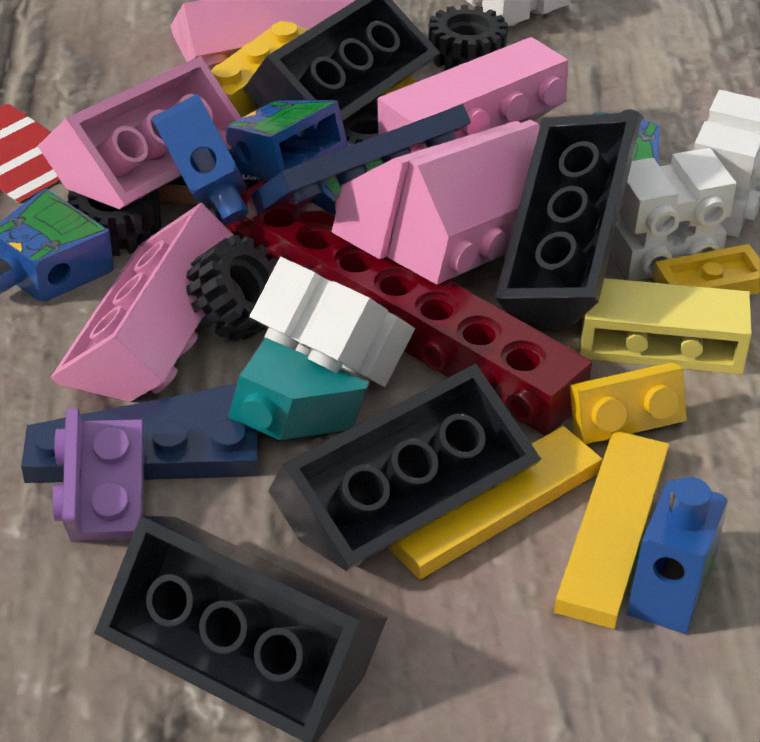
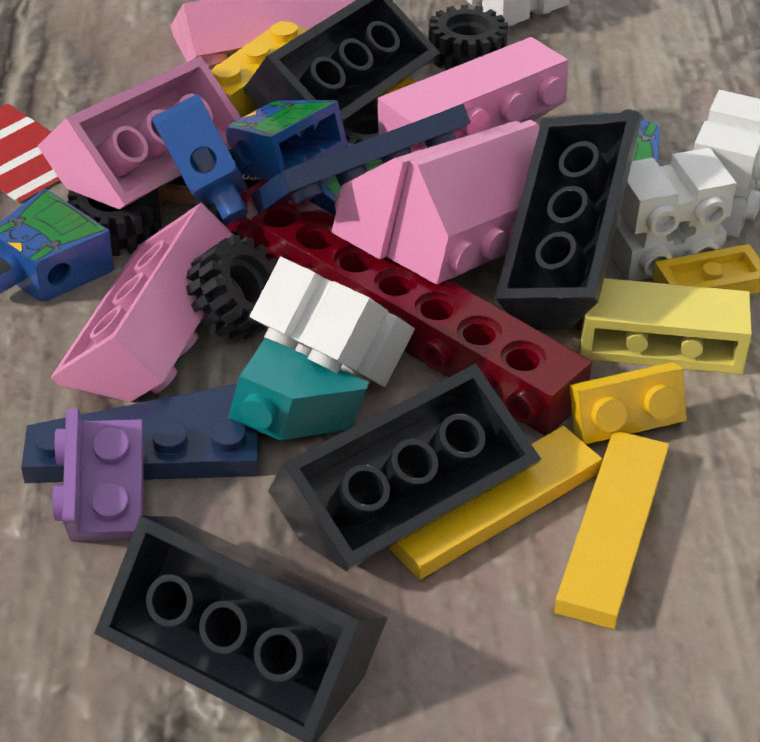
(684, 528): blue torso -> none

